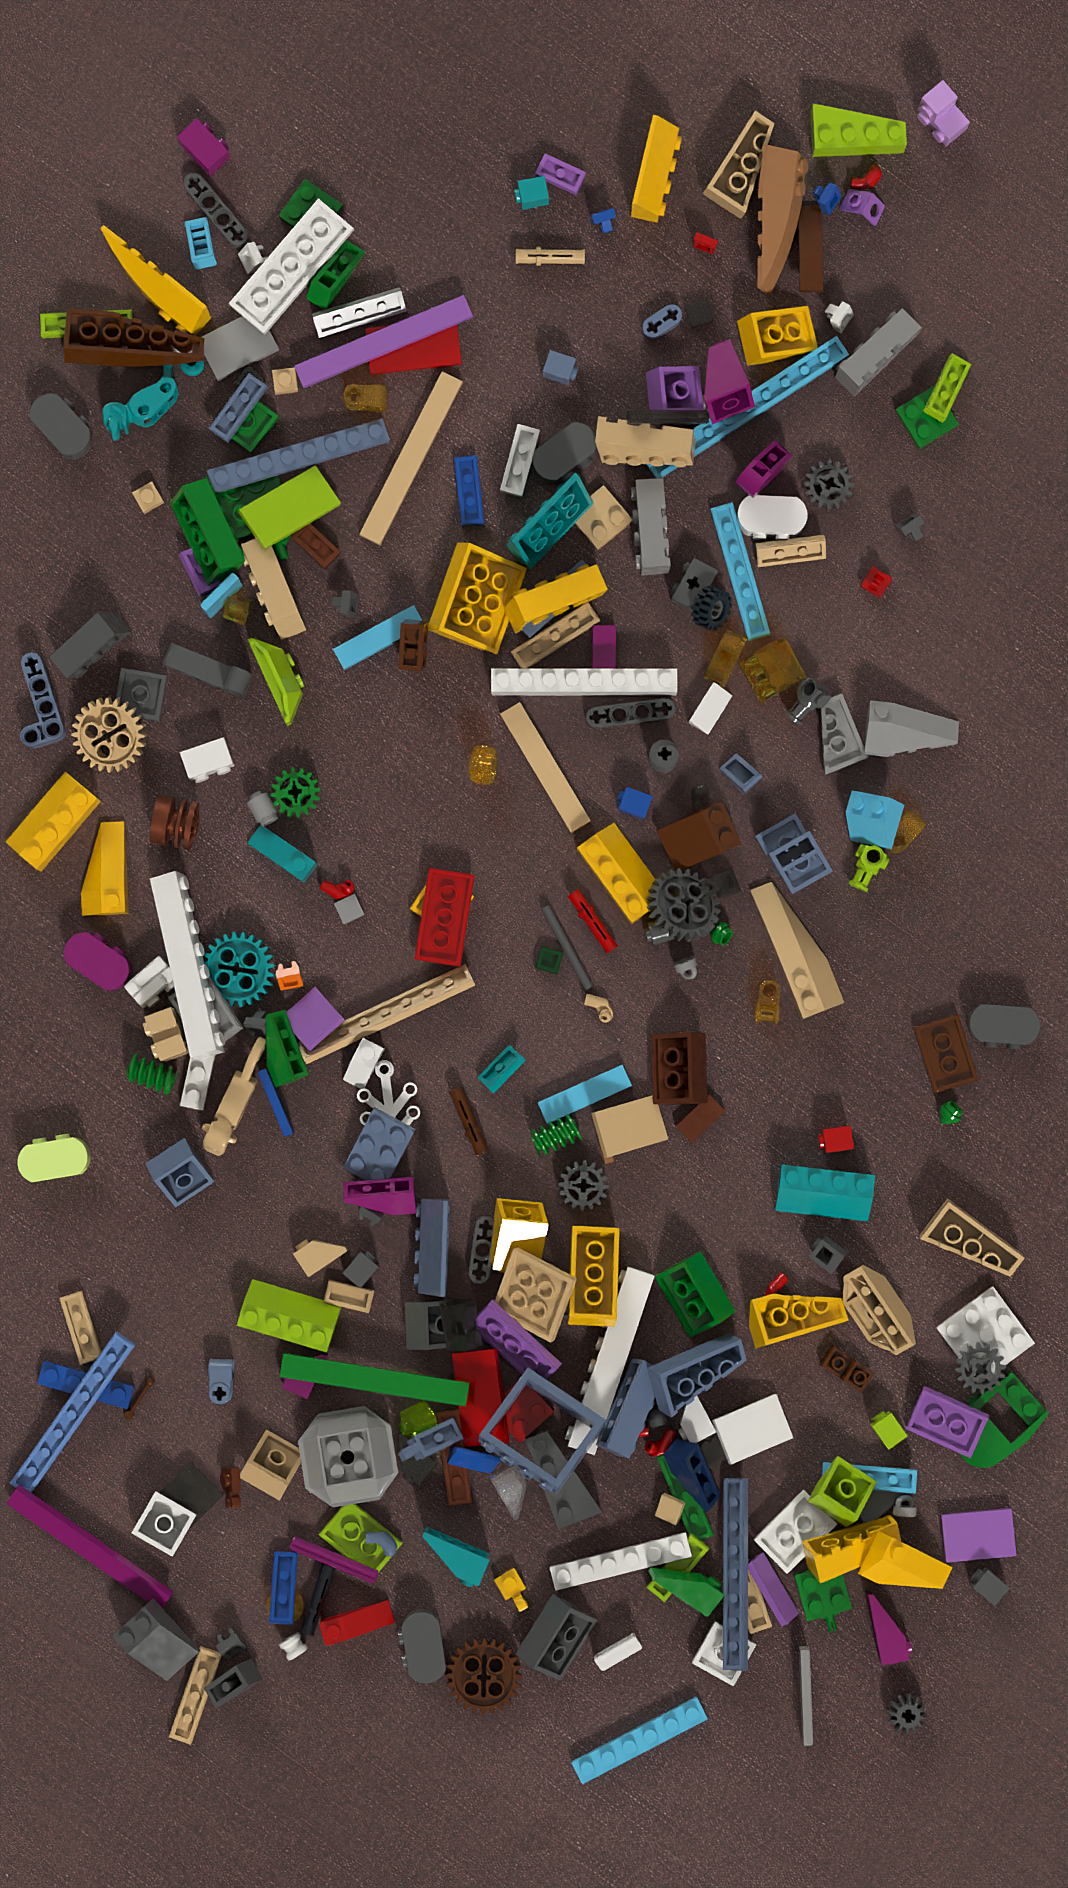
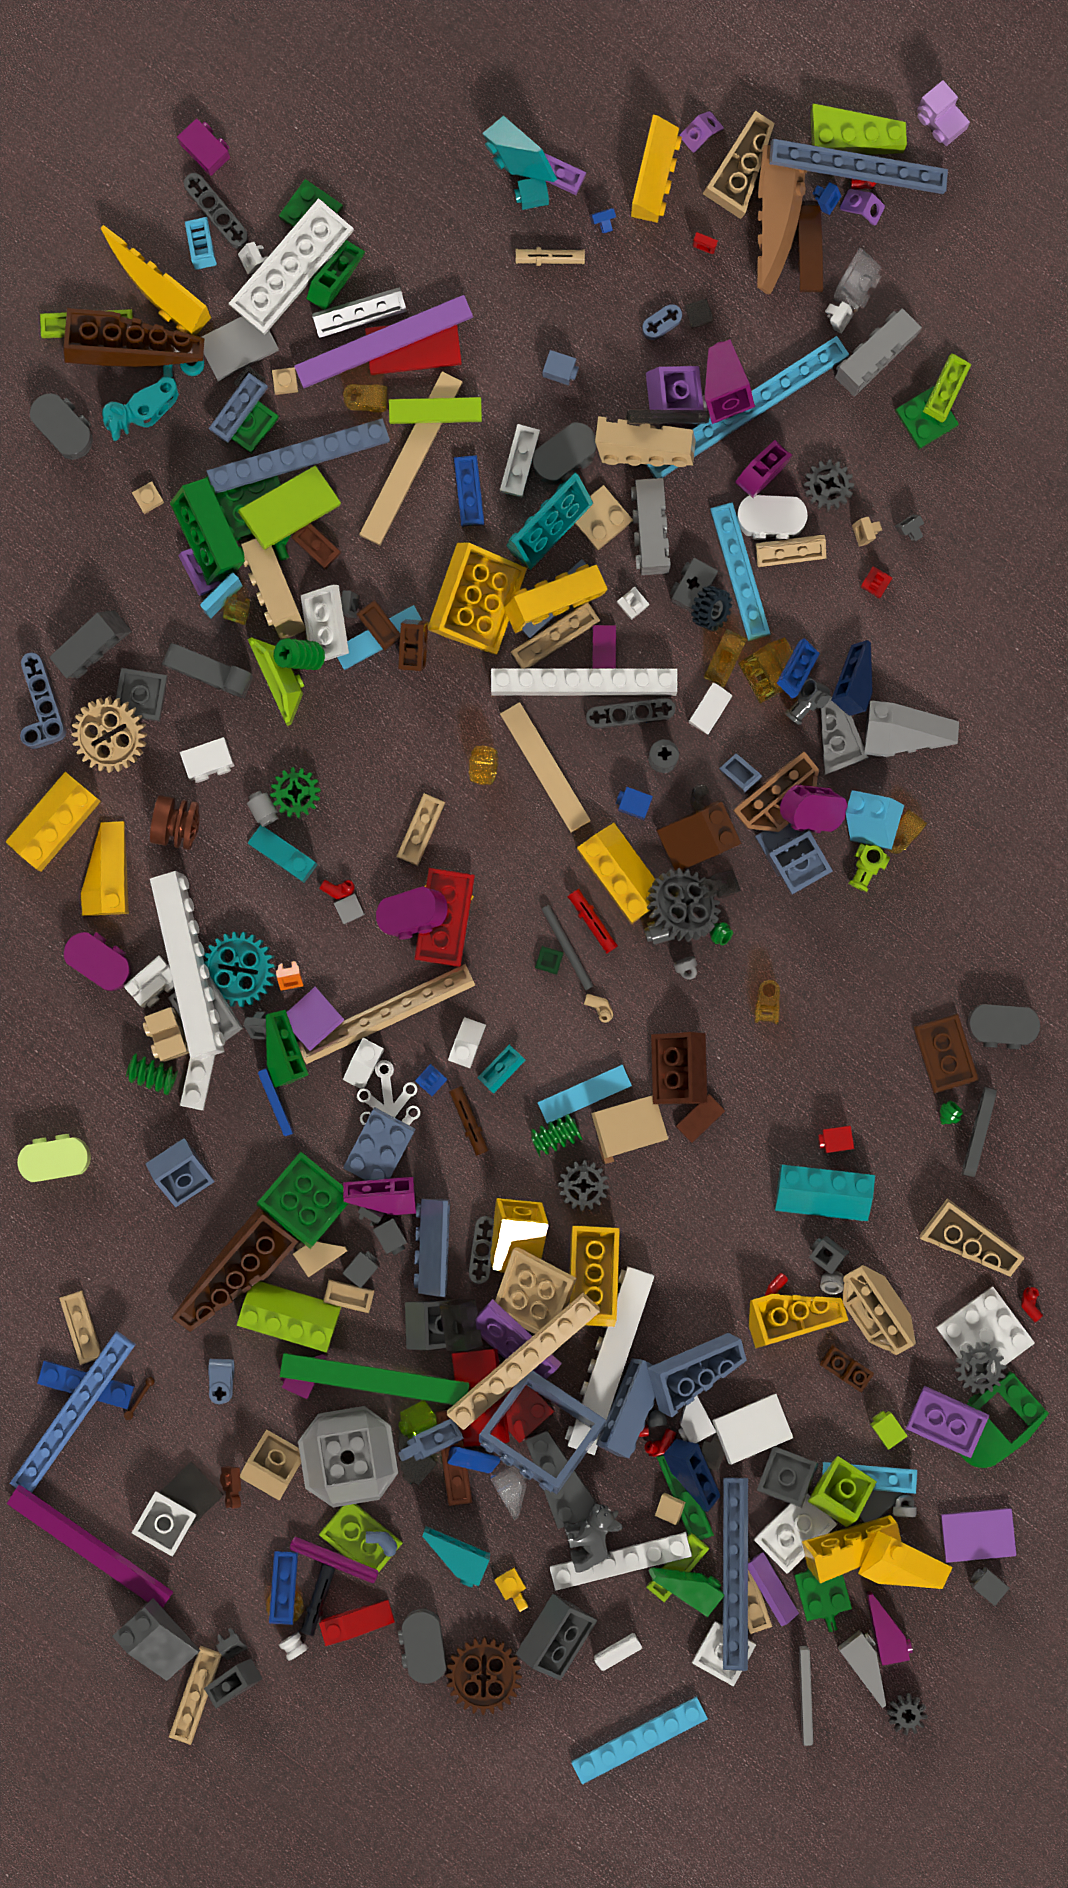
(233, 1104): tan animal -> none
(241, 1264): none -> reddish brown wedge
(299, 654): none -> green piece
(304, 1200): none -> green plate
(325, 620): none -> white plate
(379, 625): none -> reddish brown tile
(391, 1237): none -> dark grey brick
(411, 912): none -> magenta brick
(420, 829): none -> tan tile
(431, 1080): none -> blue tile
(435, 410): none -> lime tile
(467, 1042): none -> white slope
(517, 151): none -> teal slope
(523, 1361): none -> tan plate
(591, 1535): none -> dark grey animal
(633, 603): none -> white tile
(695, 1294): green slope -> none
(700, 130): none -> medium lavender bracket
(762, 806): none -> medium nougat wedge
(777, 335): yellow slope -> none
(787, 1476): none -> dark grey plate
(798, 668): none -> blue tile
(798, 955): tan wedge -> none
(813, 808): none -> magenta brick
(832, 1283): none -> light grey tile
(855, 681): none -> dark blue slope
(858, 166): none -> sand blue plate
(858, 280): none -> clear slope
(863, 1659): none -> light grey slope
(866, 531): none -> tan tile
(979, 1132): none -> dark grey beam
(1028, 1303): none -> red arm

